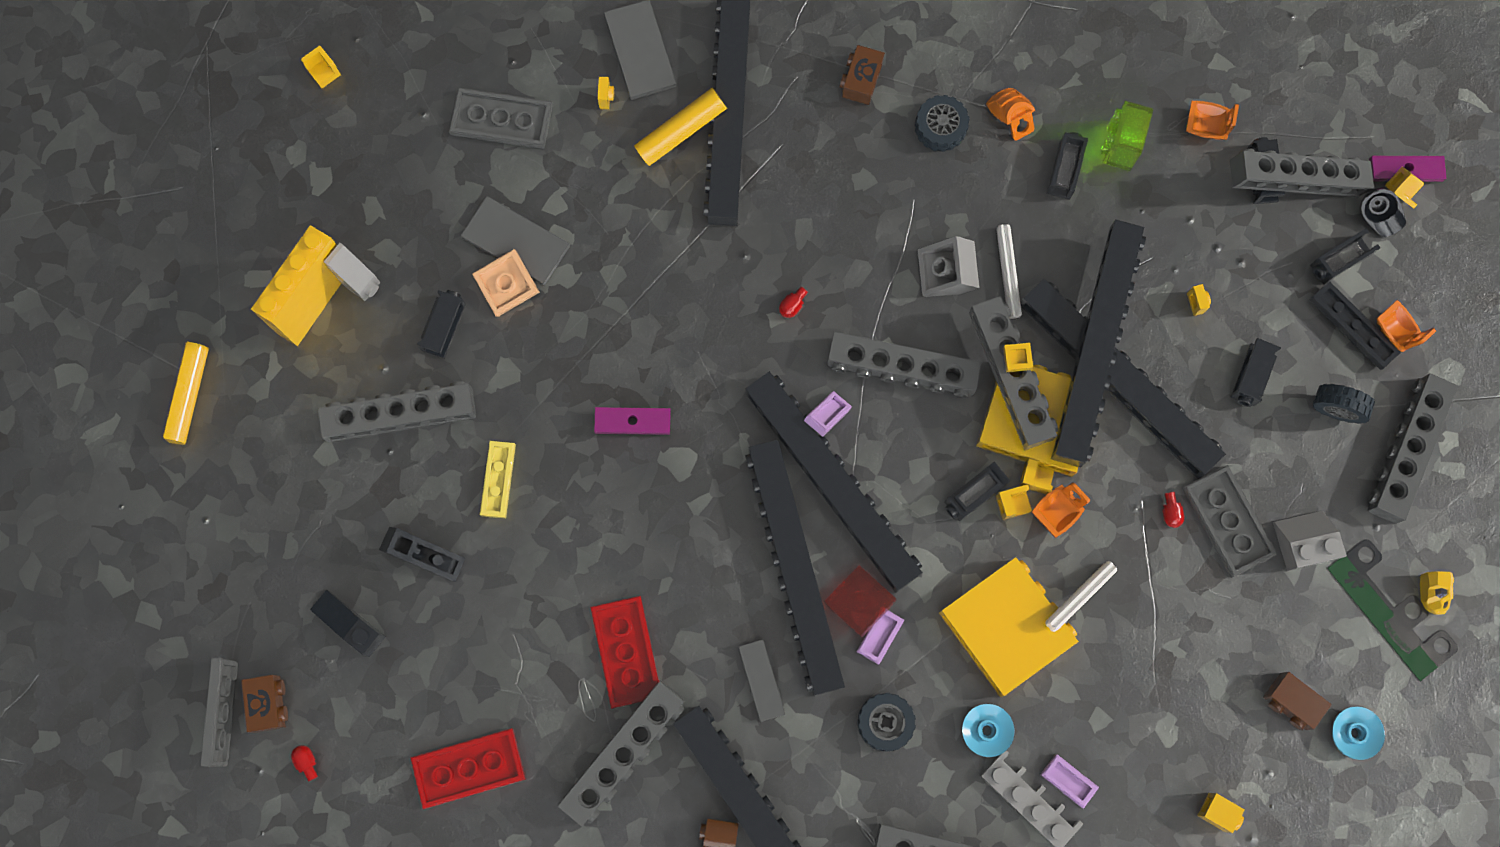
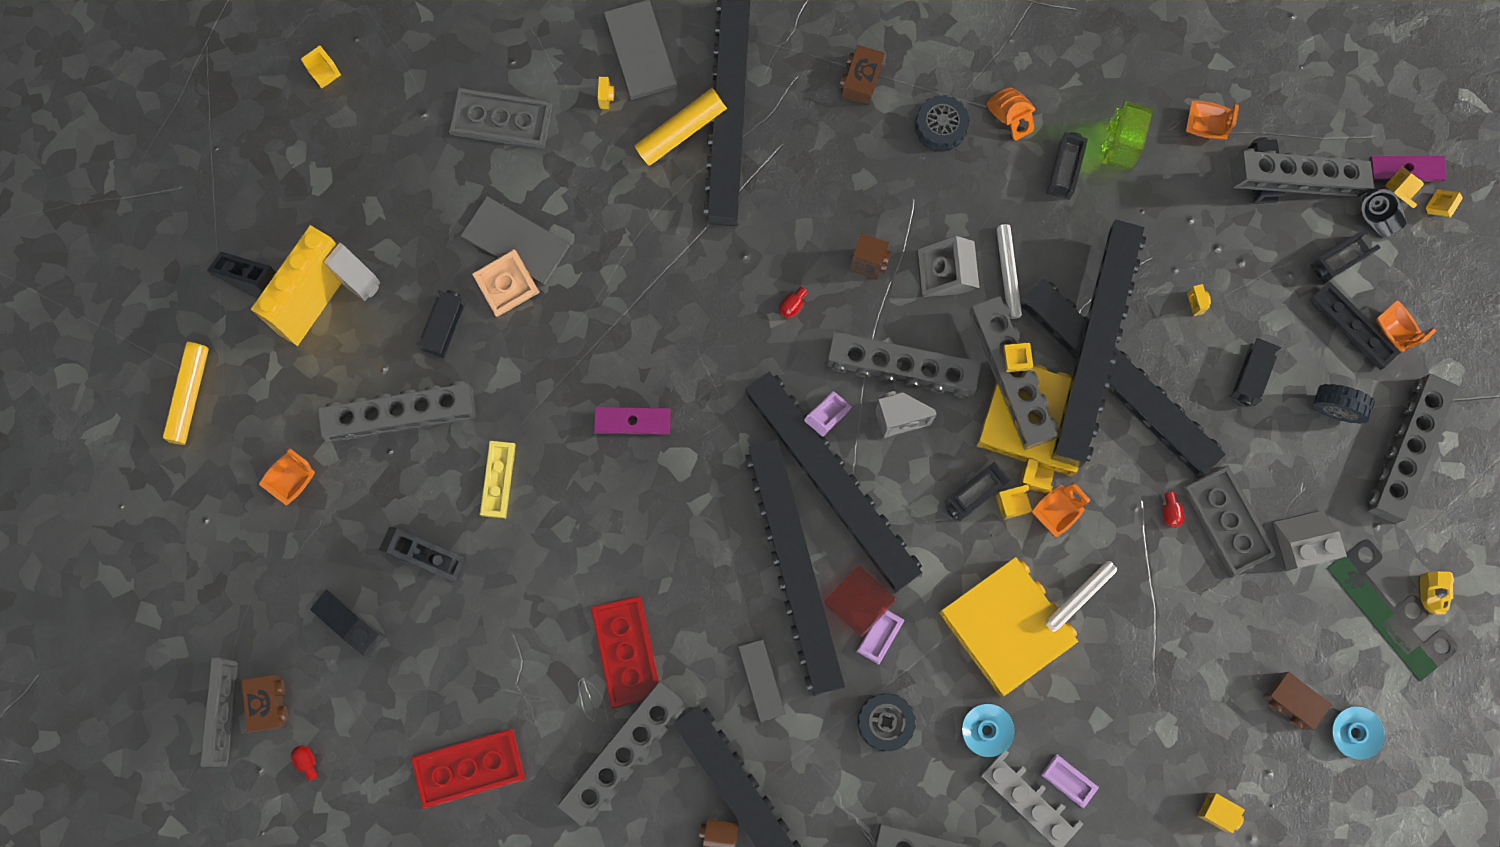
(242, 273): none -> black slope
(287, 477): none -> orange piece
(870, 256): none -> reddish brown brick
(902, 414): none -> light grey slope
(1444, 203): none -> yellow plate

